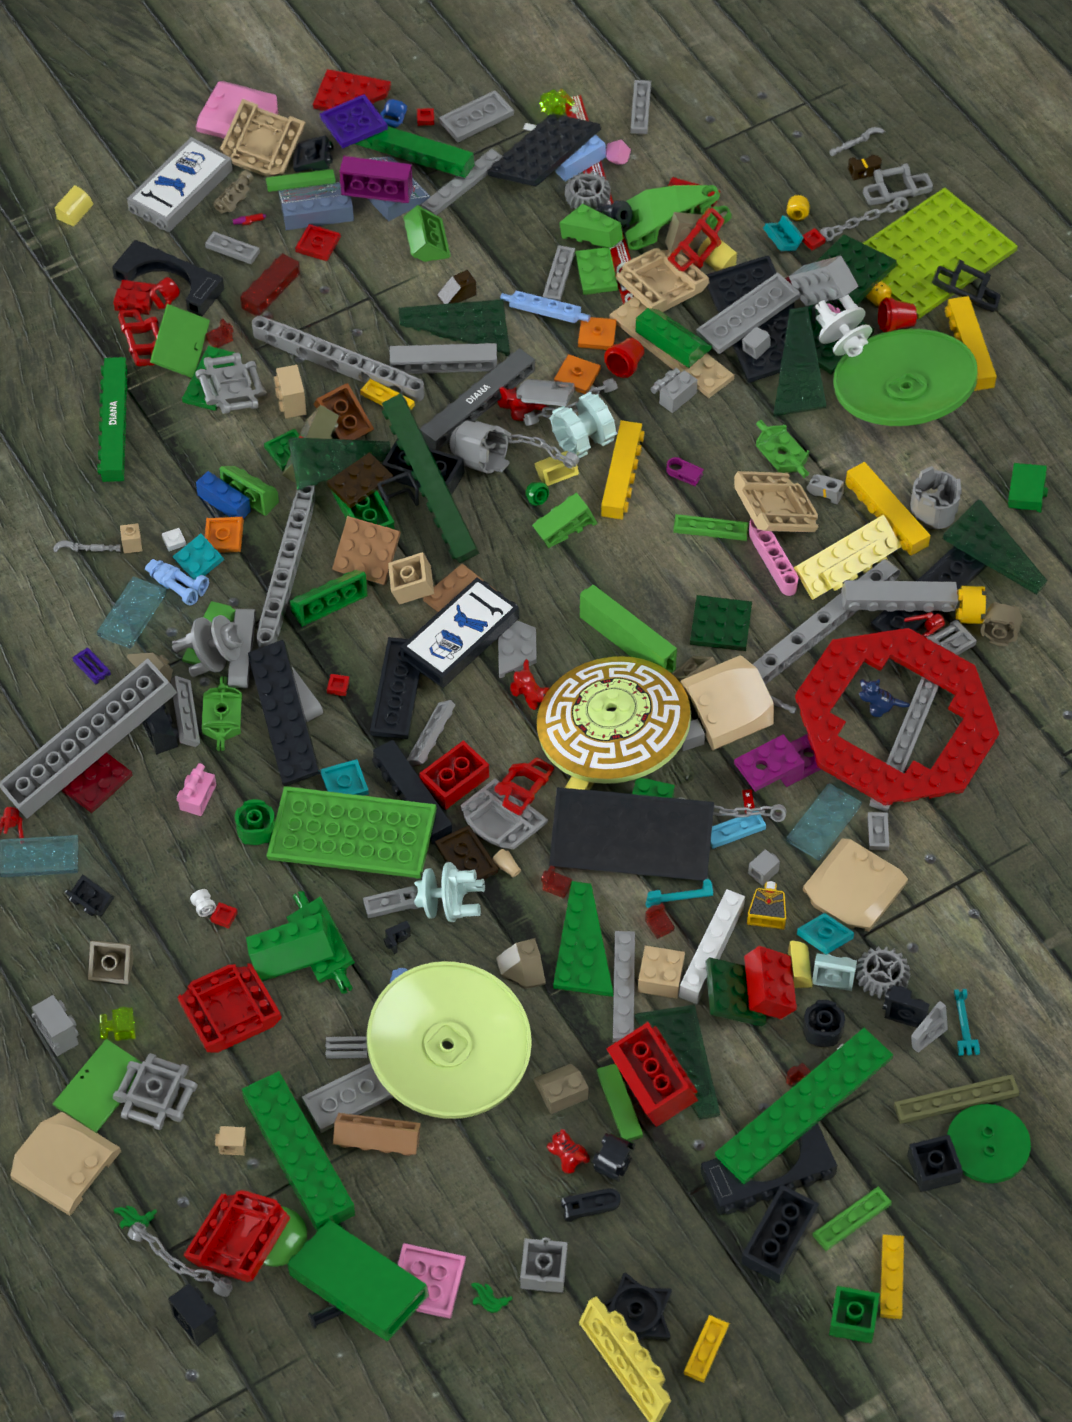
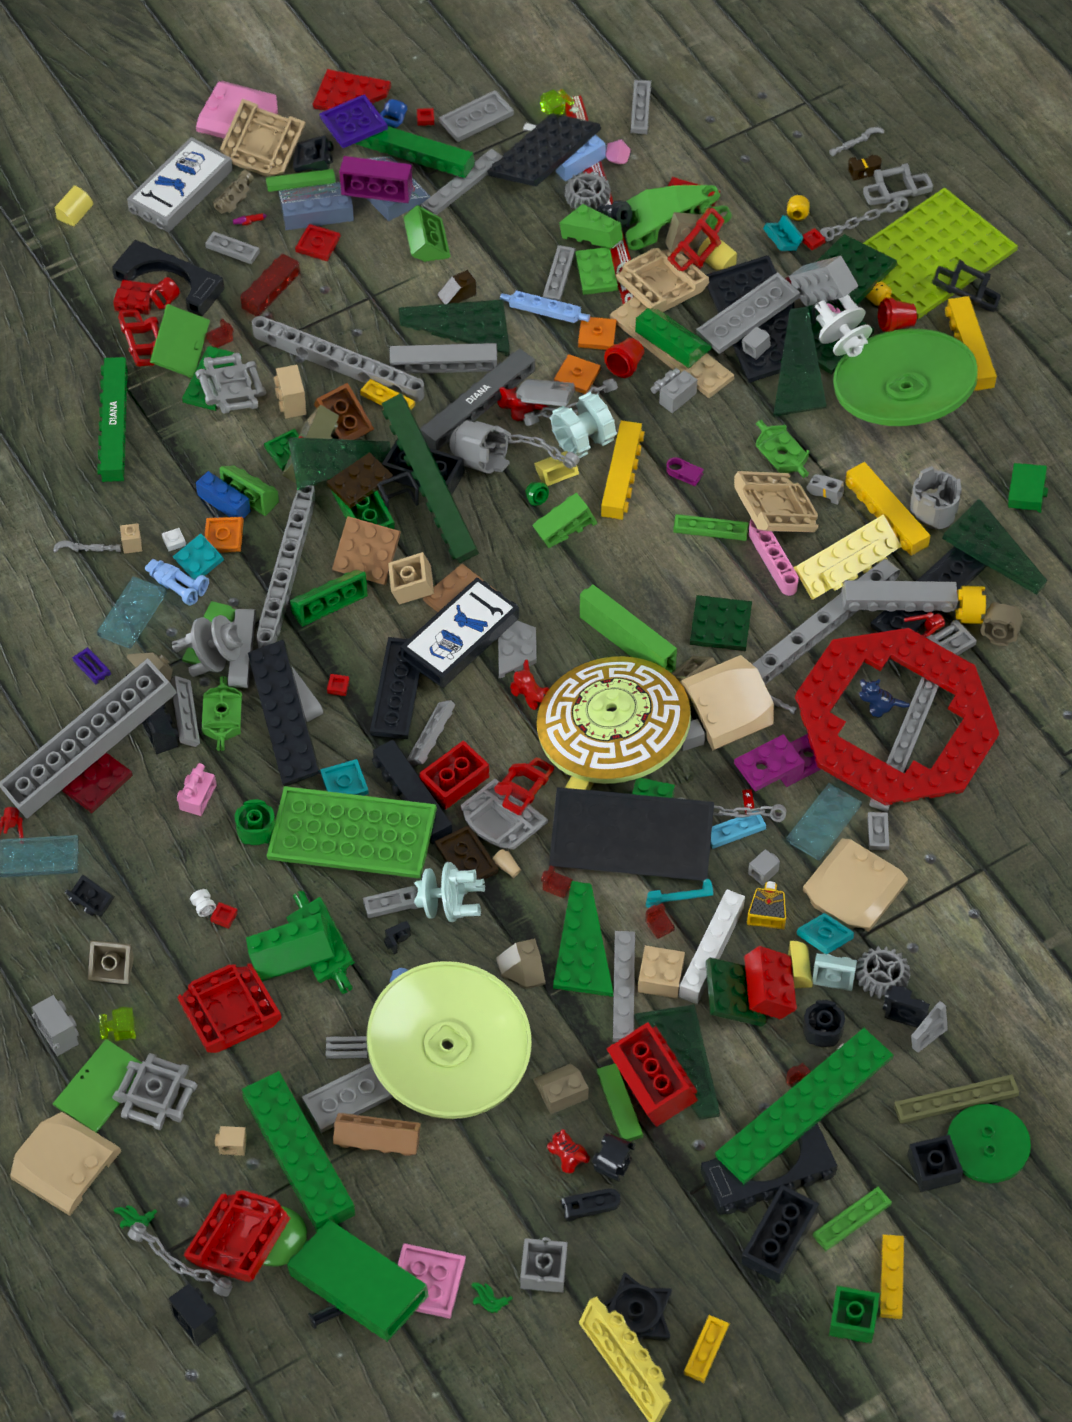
(967, 1042): teal hinge -> none

